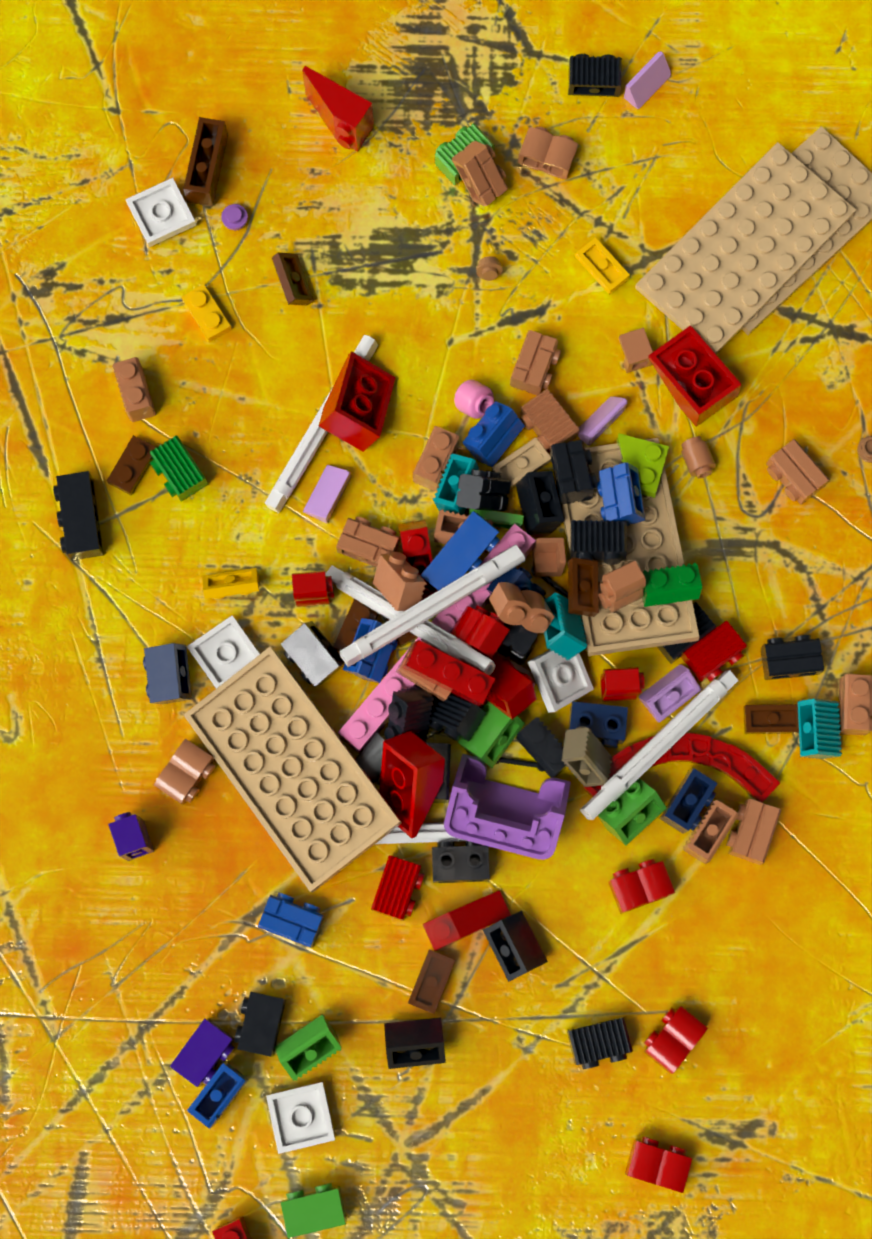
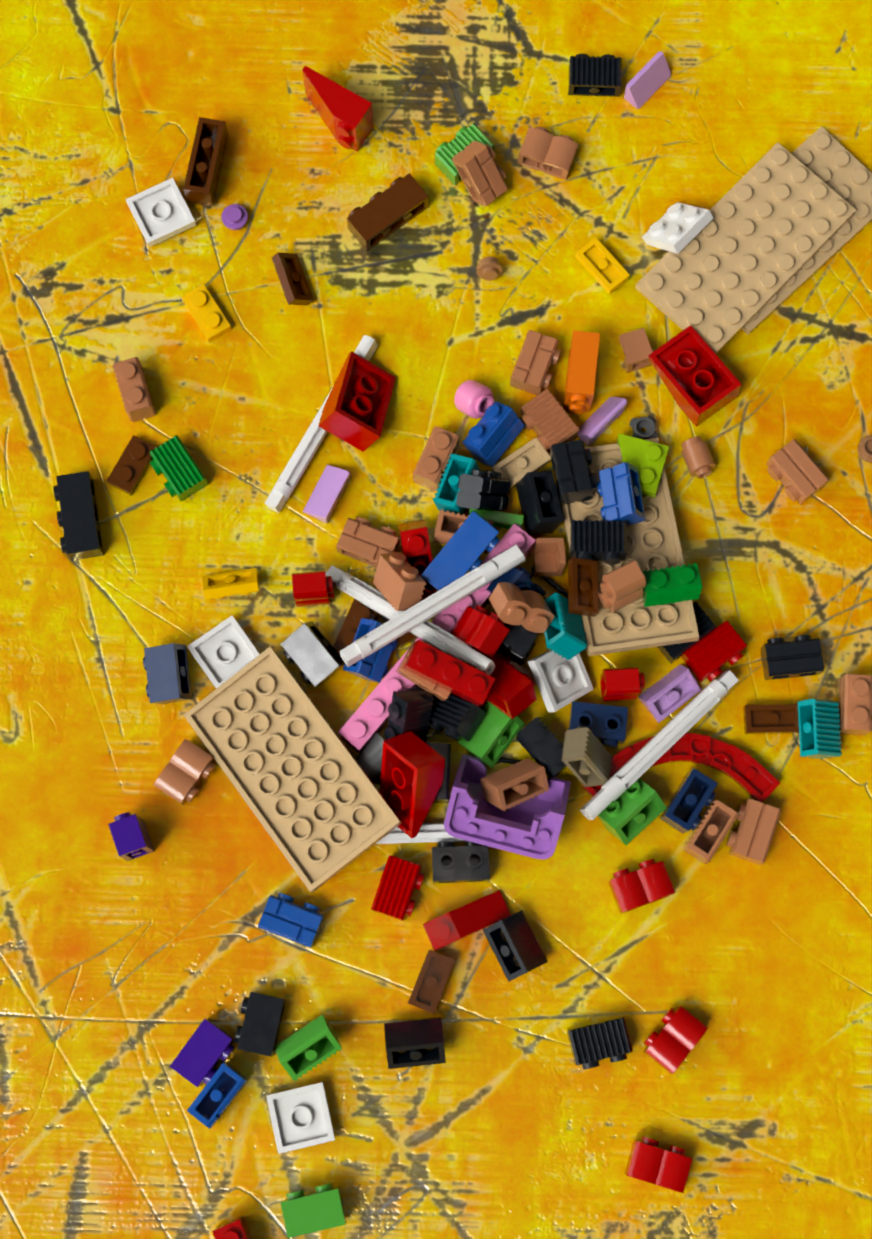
(387, 211): none -> reddish brown brick
(515, 784): none -> nougat brick
(581, 371): none -> orange window
(643, 422): none -> dark grey plate
(677, 227): none -> white plate

